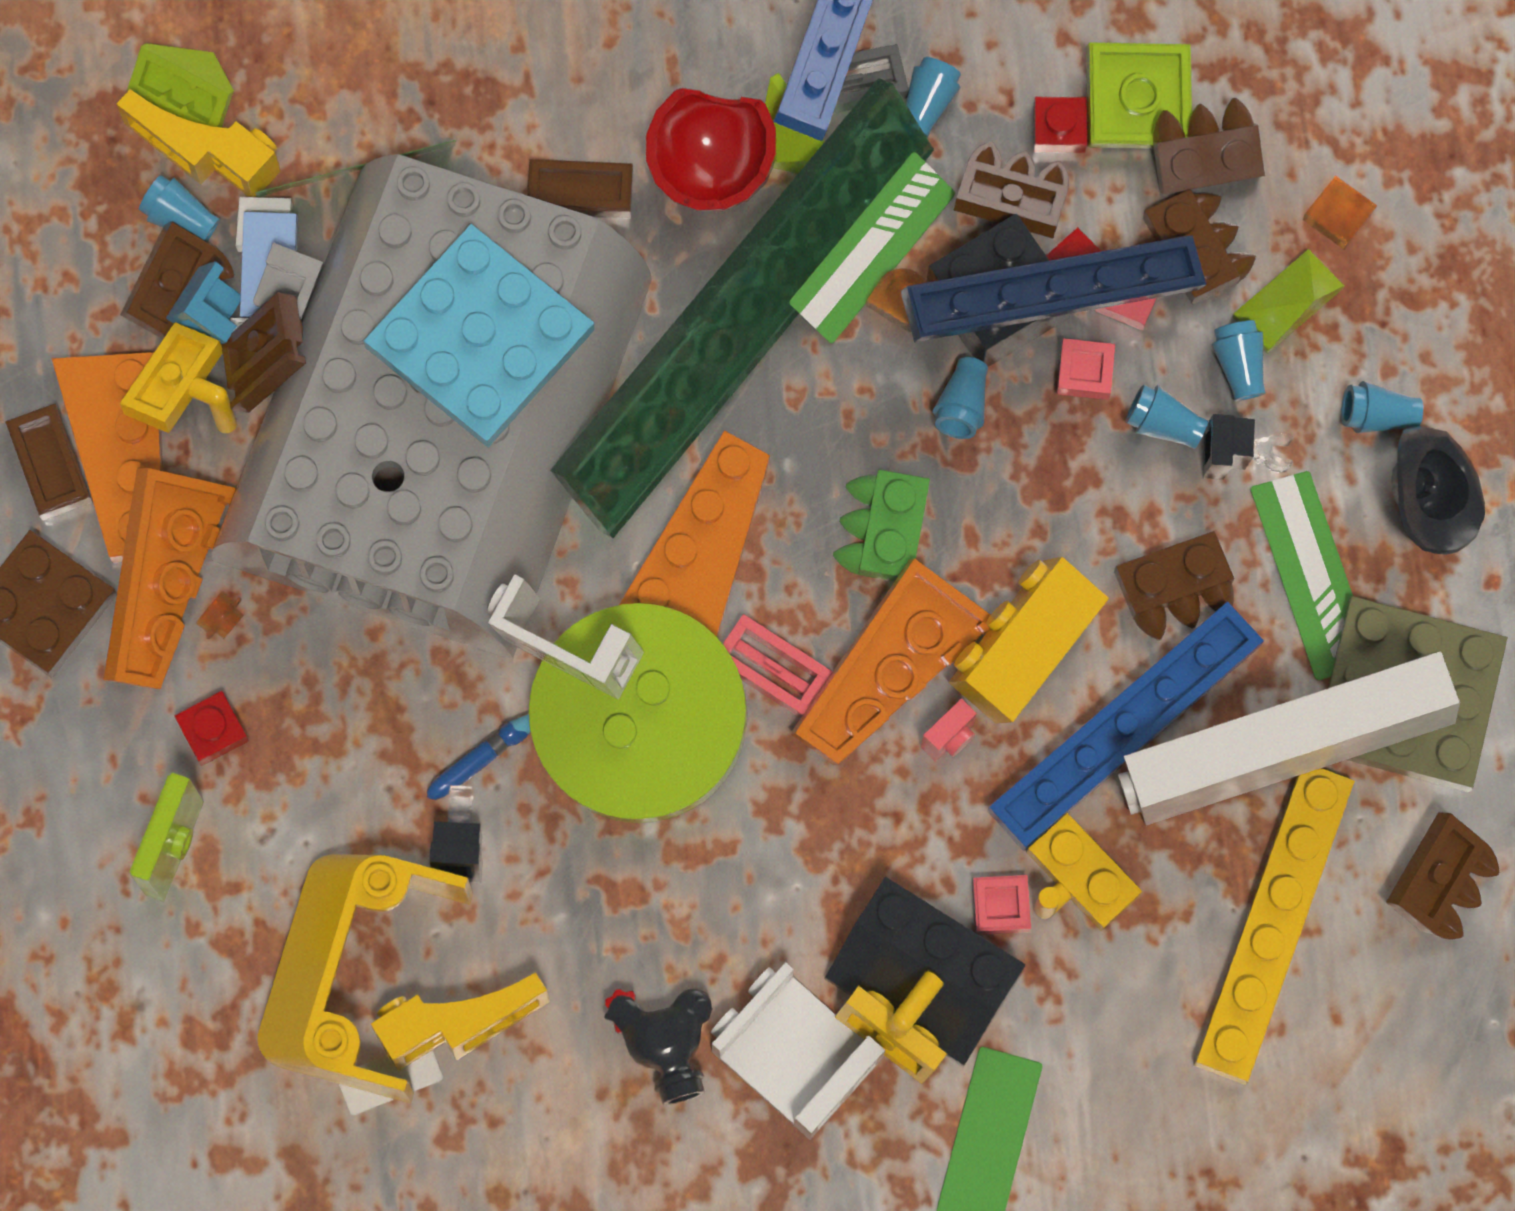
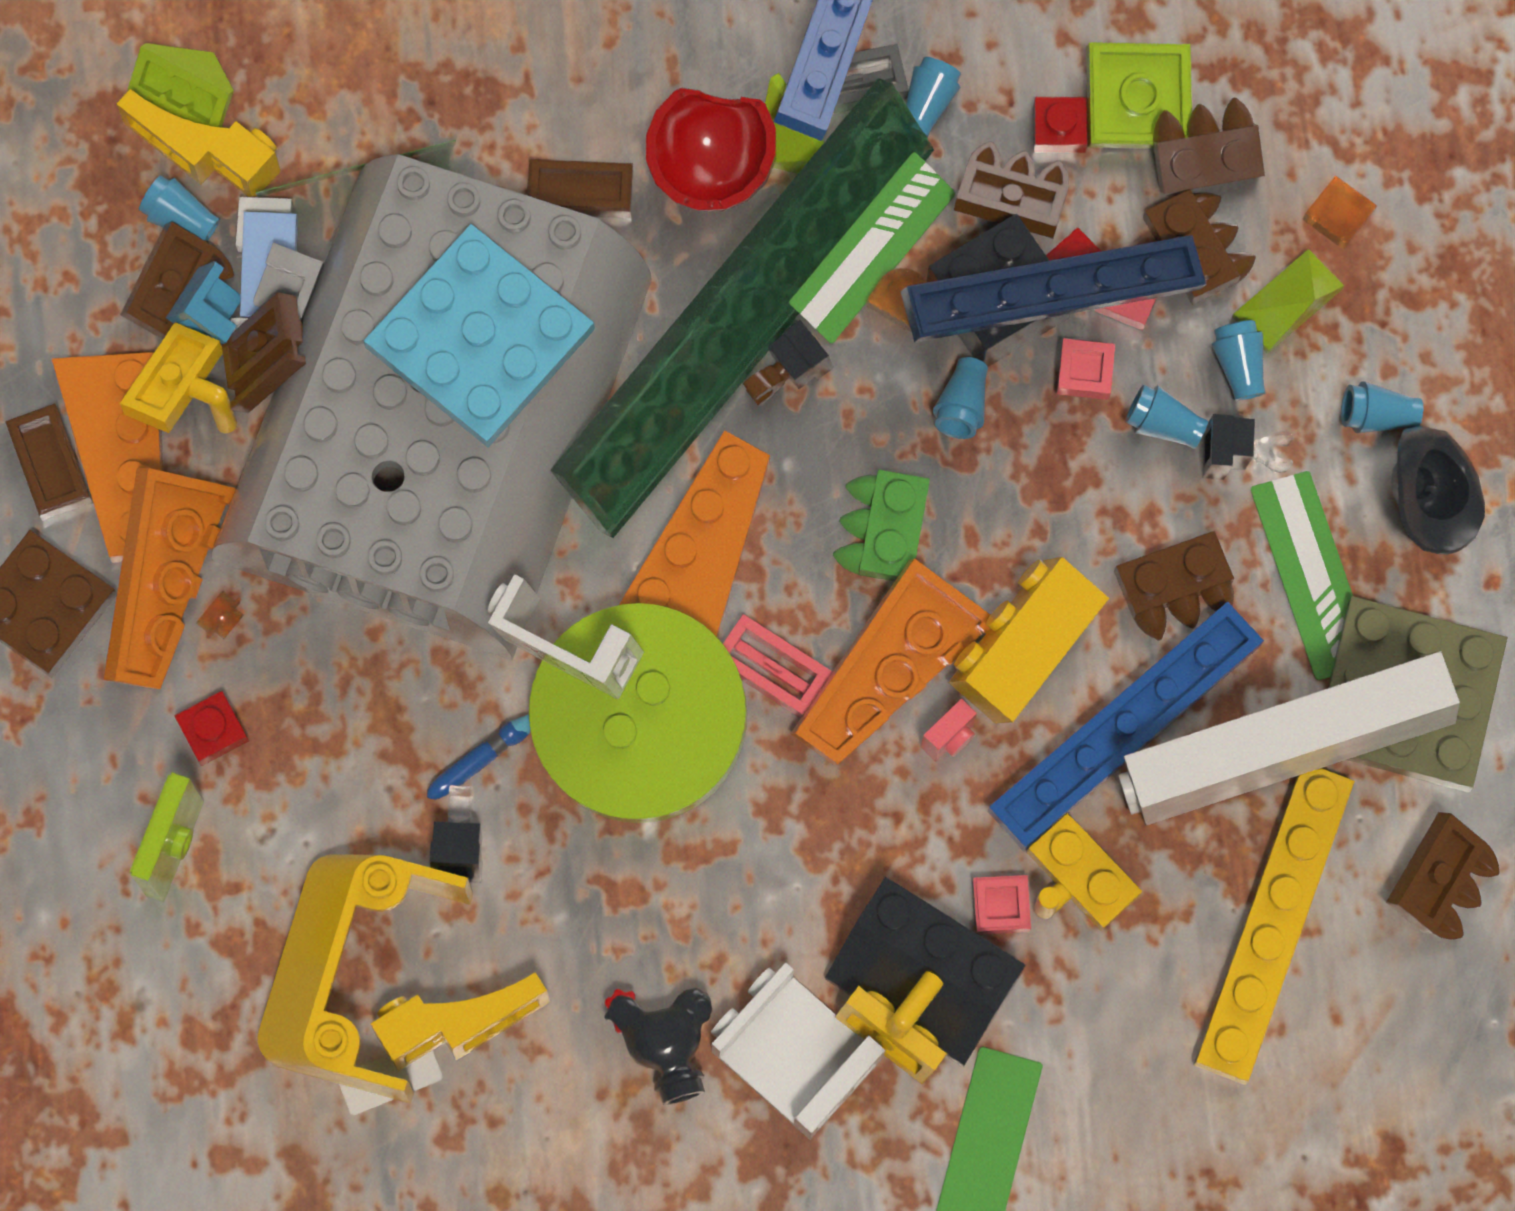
(796, 357): none -> black piece

